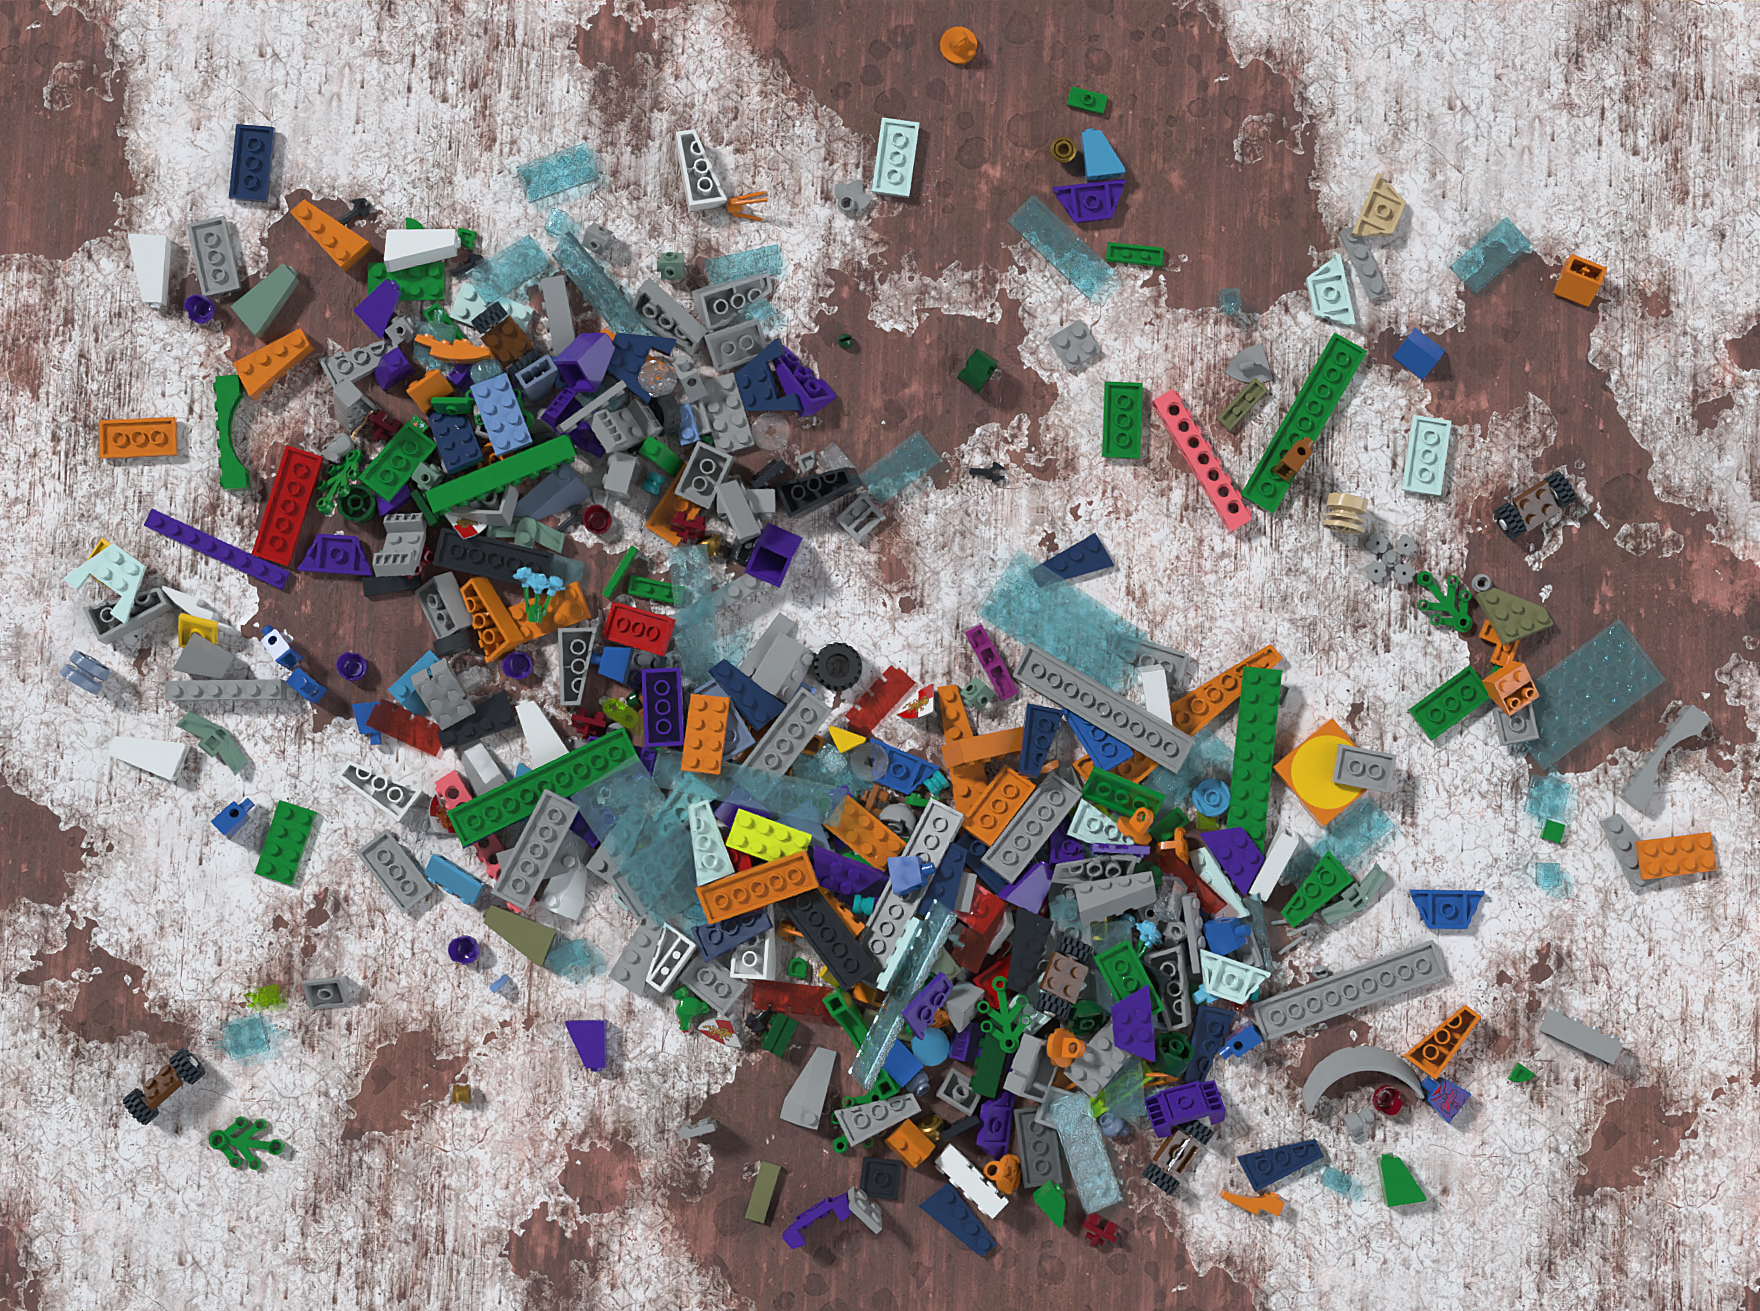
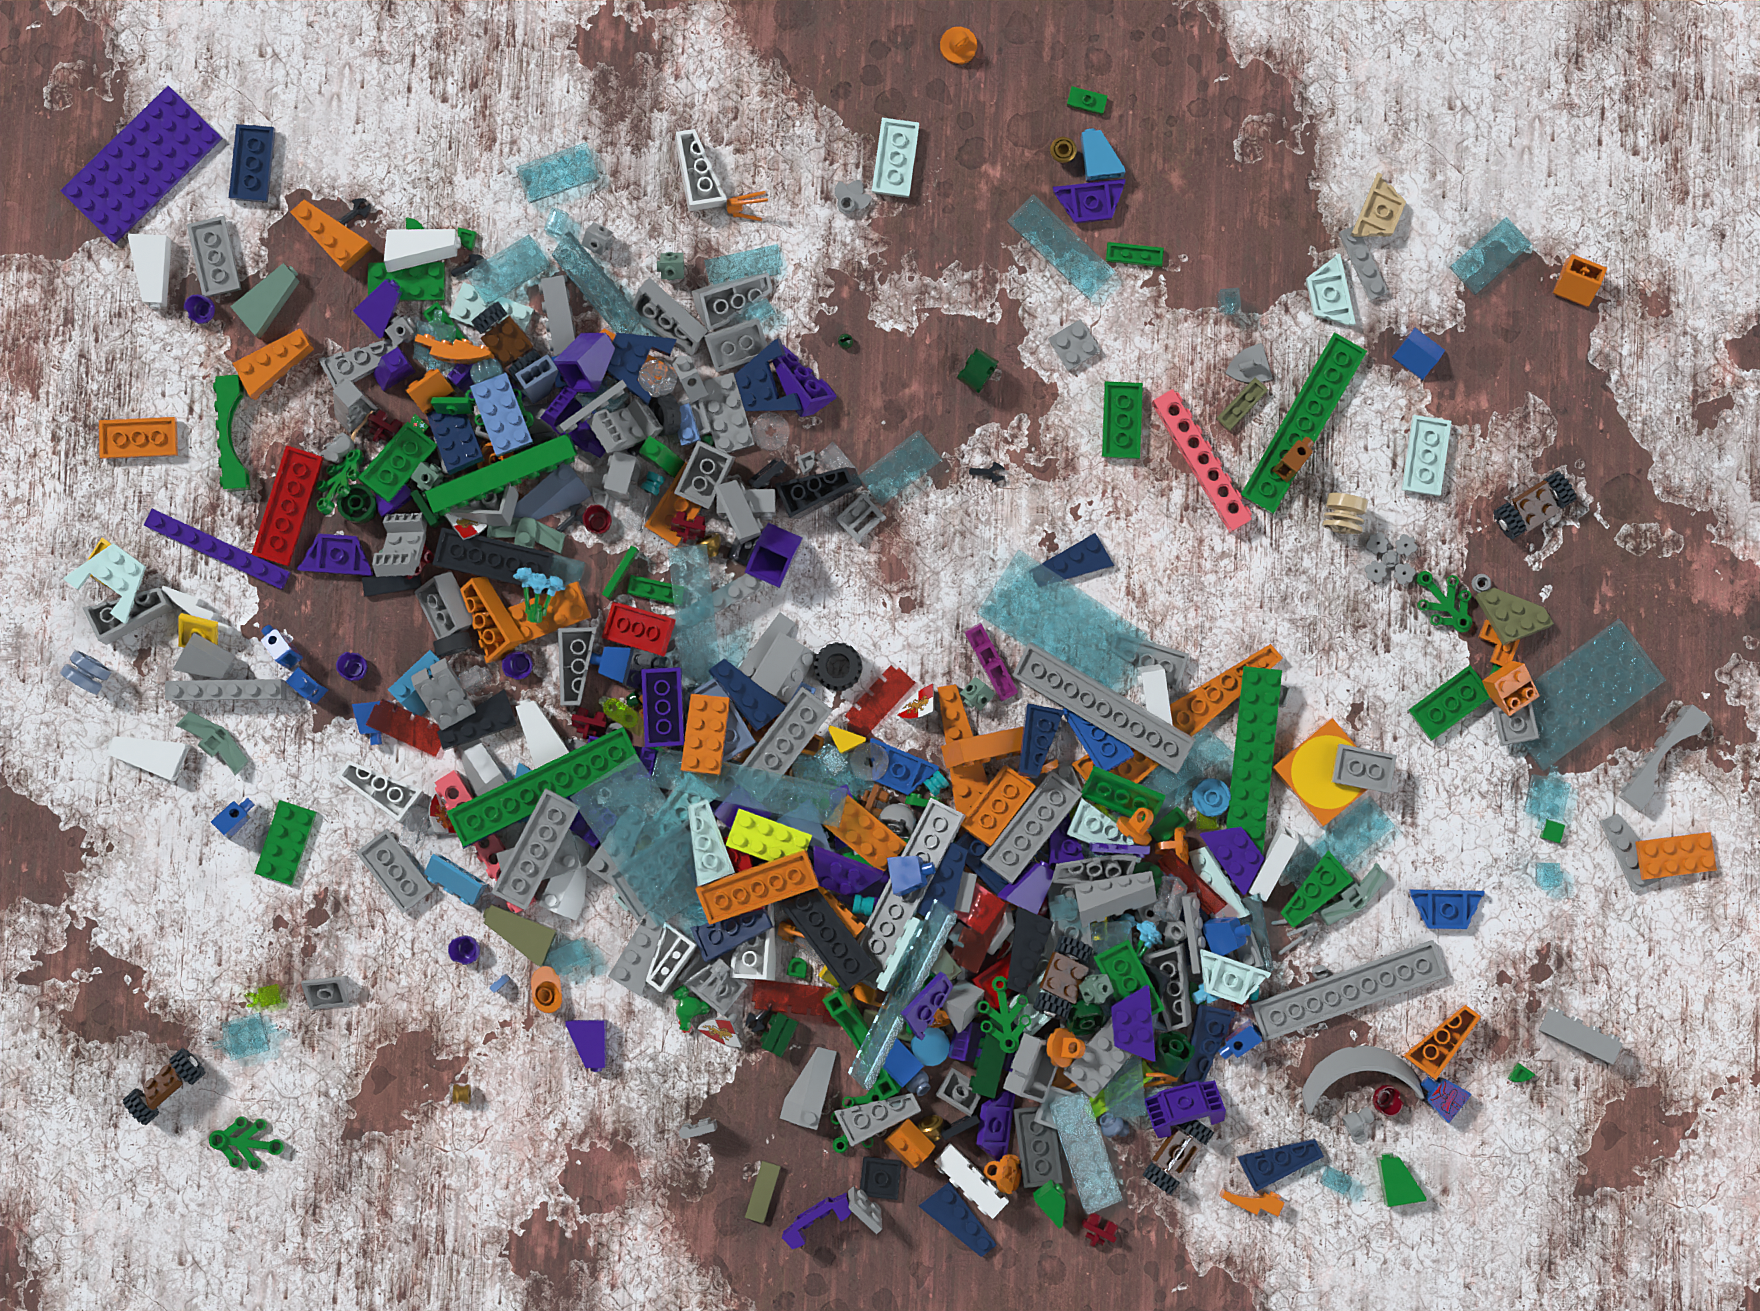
(141, 164): none -> dark purple plate
(546, 989): none -> orange piece
(718, 969): none -> light grey plant
(1096, 988): none -> sand green brick

